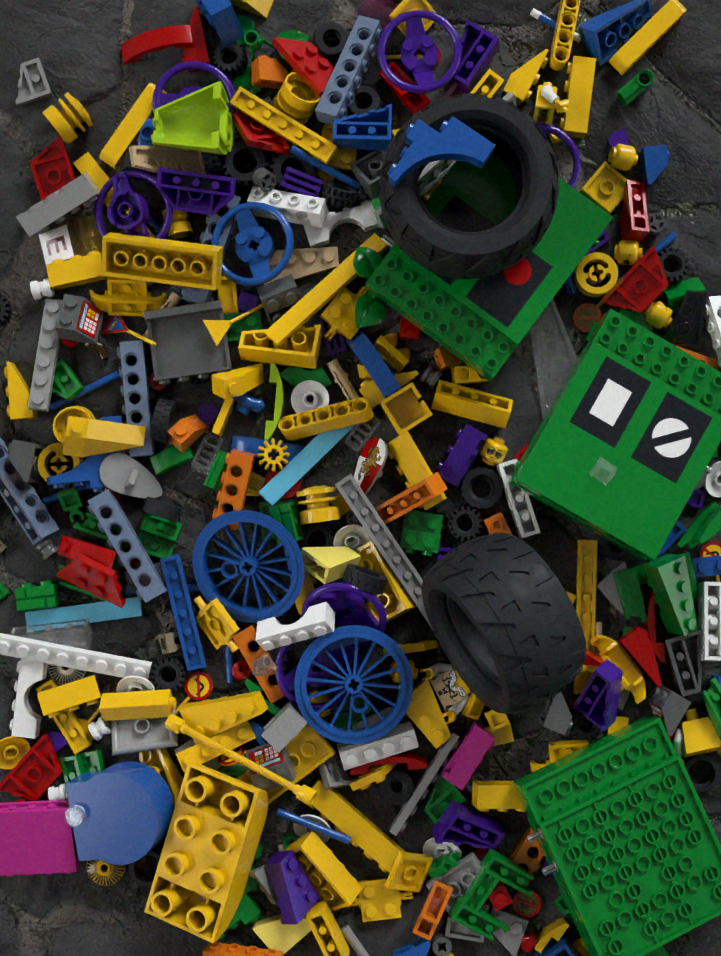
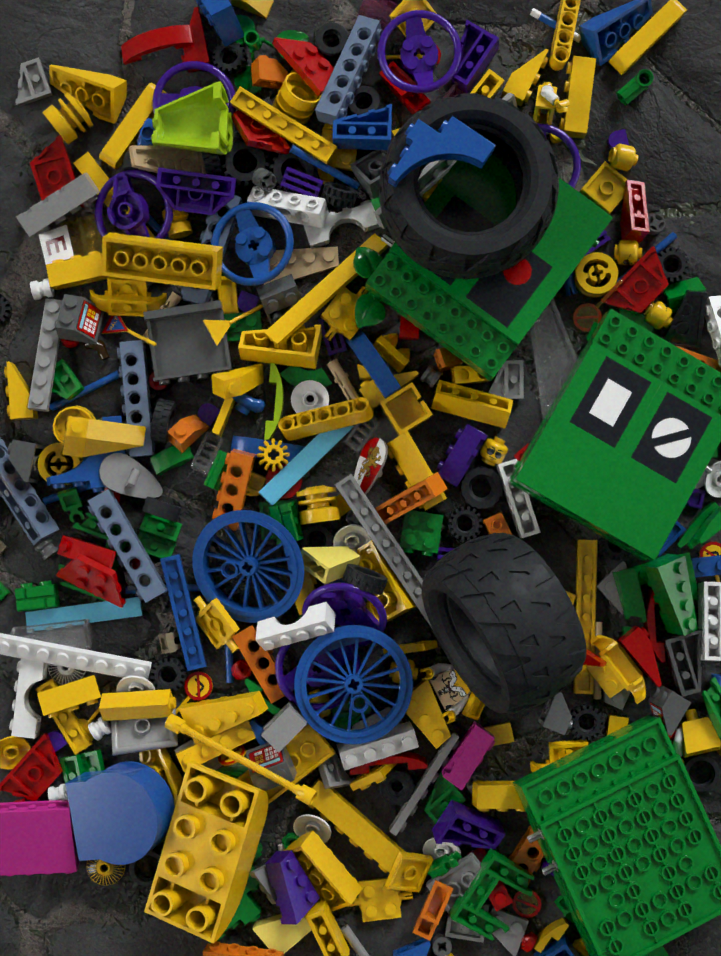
(75, 815): clear tile -> none
(97, 91): none -> yellow wedge
(263, 665): clear slope -> none
(313, 826): blue bar -> none
(496, 720): yellow tile -> none
(509, 380): none -> light grey wing
(601, 695): dark purple wedge -> none
(603, 470): clear slope -> none
(653, 161): blue slope -> none

